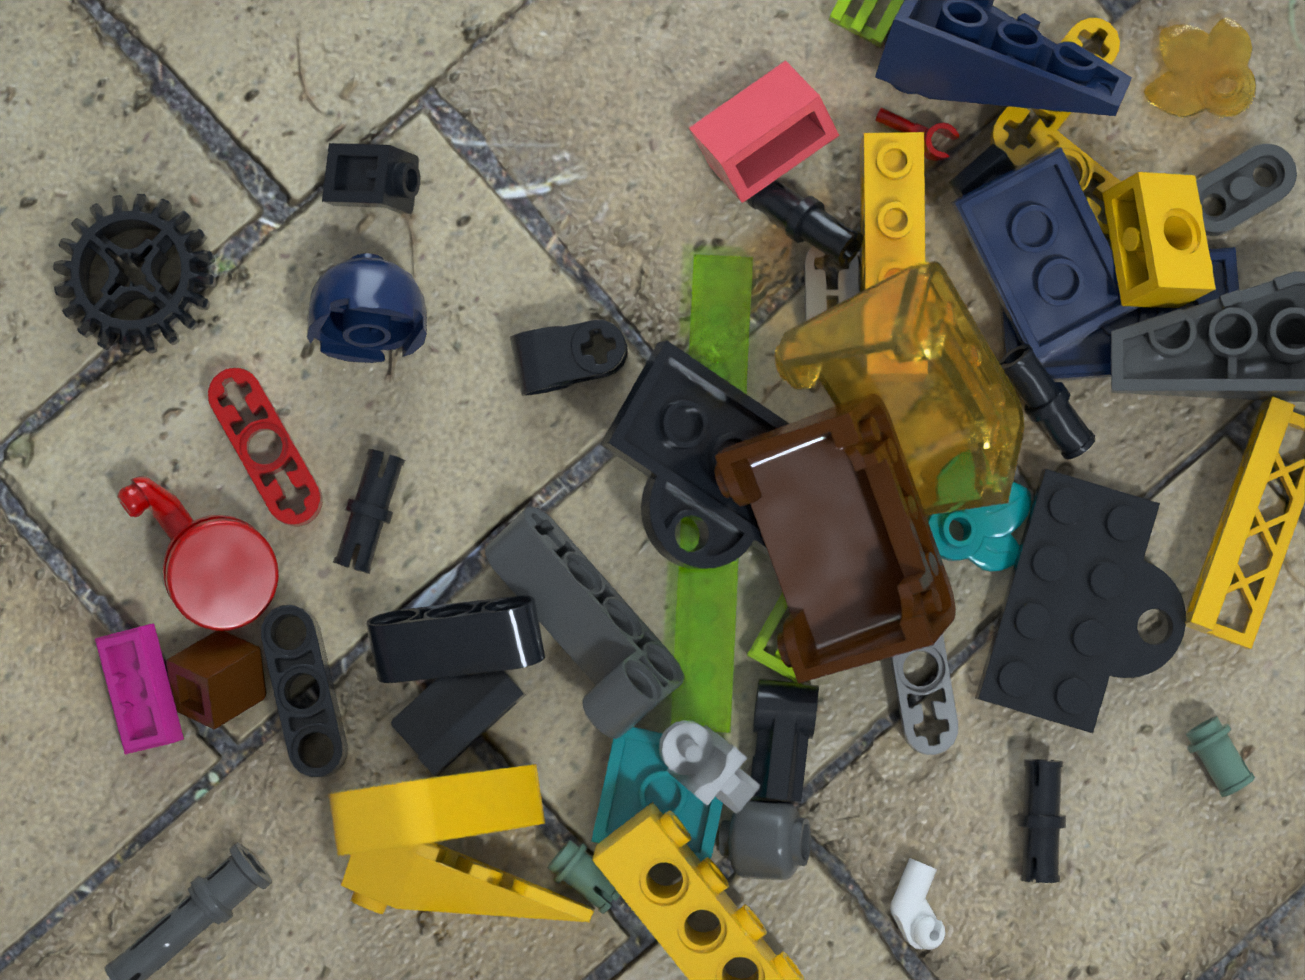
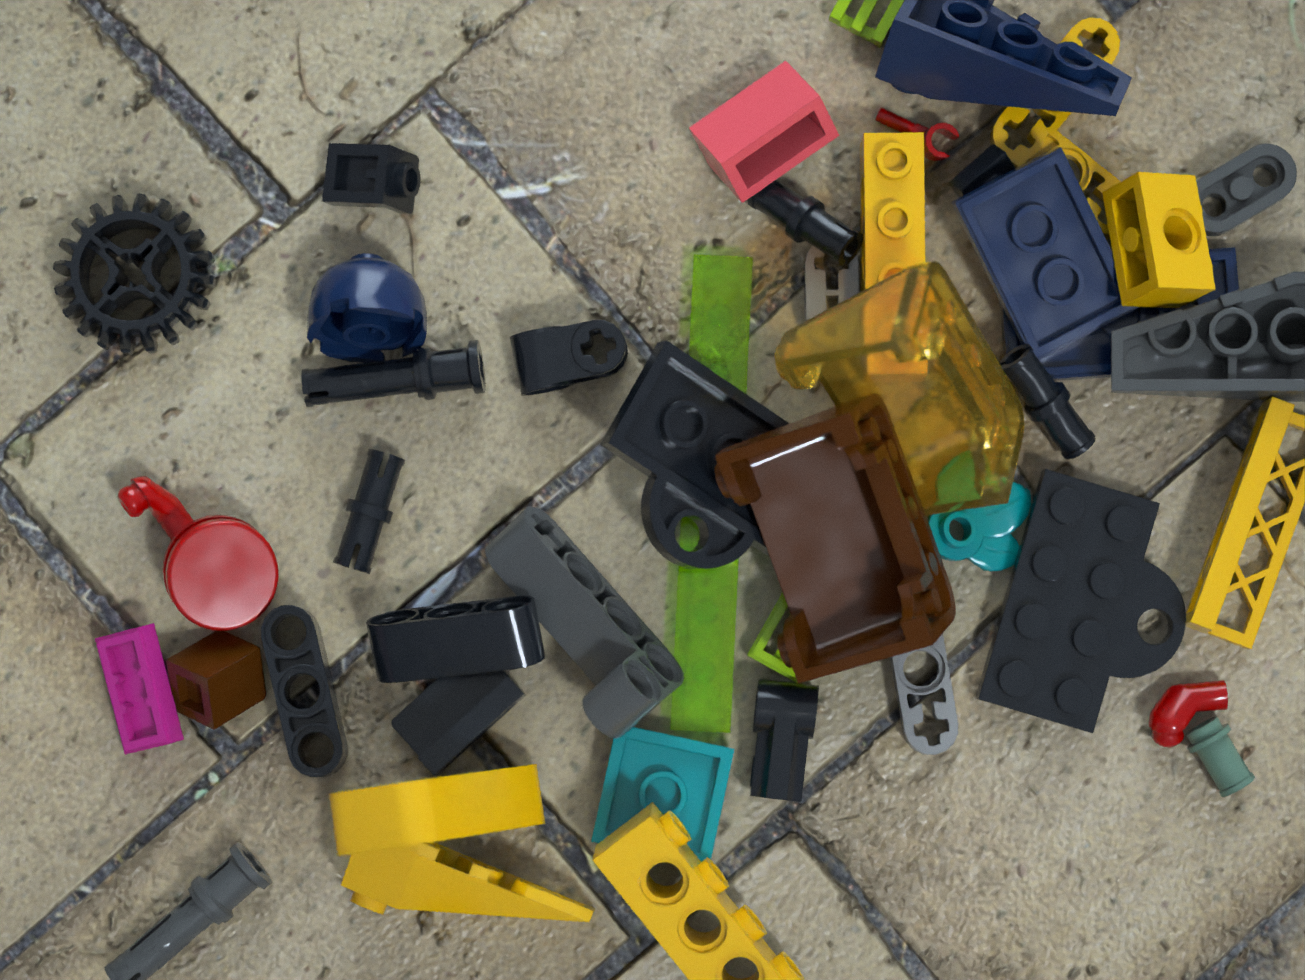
(257, 401): red beam -> none
(421, 374): none -> black pin
(583, 875): sand green pin -> none
(706, 764): light grey hips -> none
(766, 840): dark grey head -> none
(912, 910): white arm -> none
(1041, 821): black pin -> none
(1179, 706): none -> red arm
(1197, 64): clear yellow plate -> none

